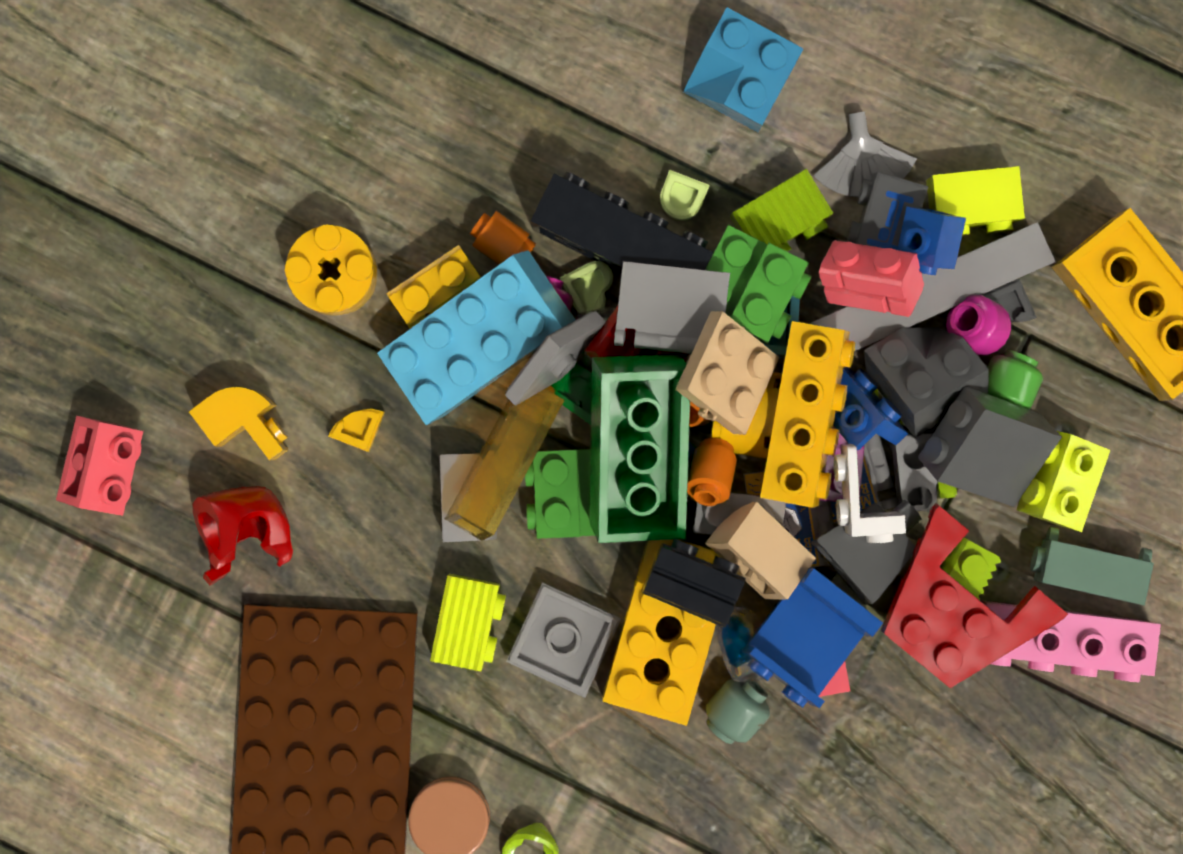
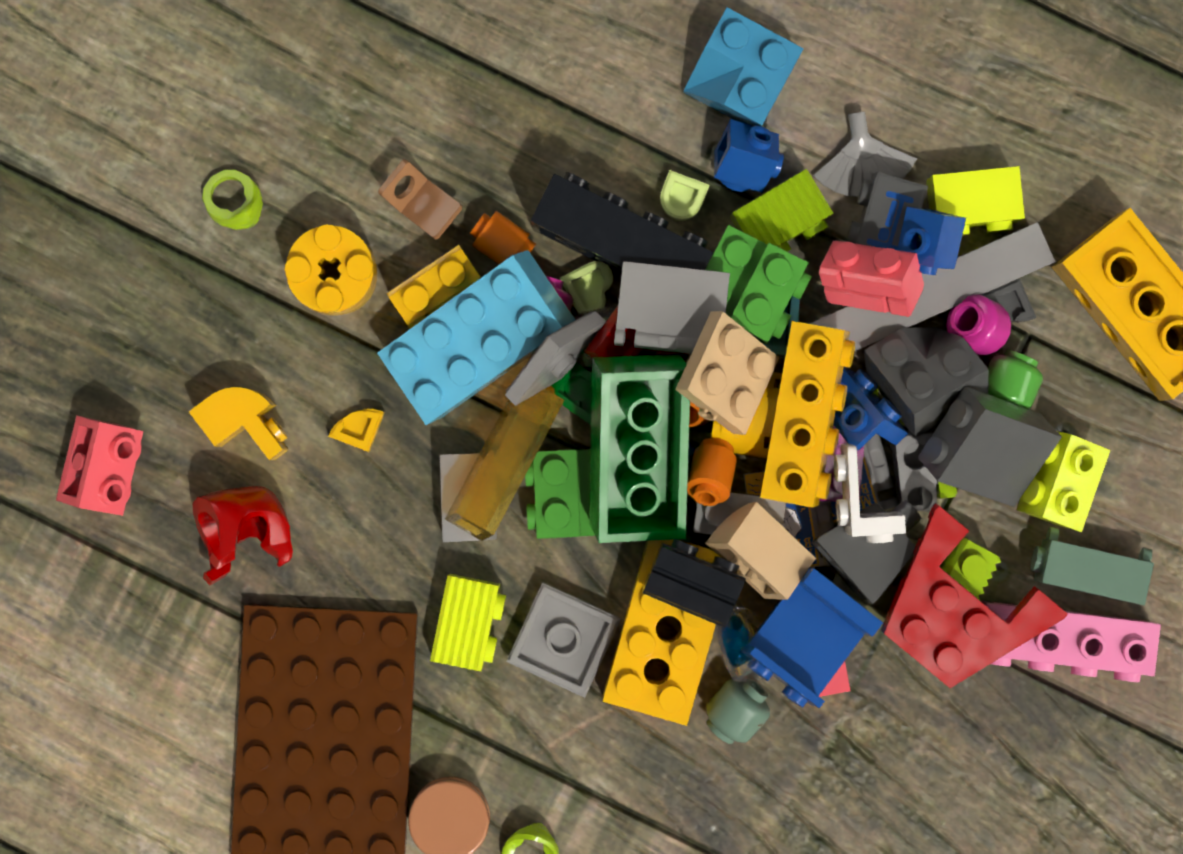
(243, 217): none -> lime piece
(421, 201): none -> medium nougat bracket
(747, 157): none -> blue brick

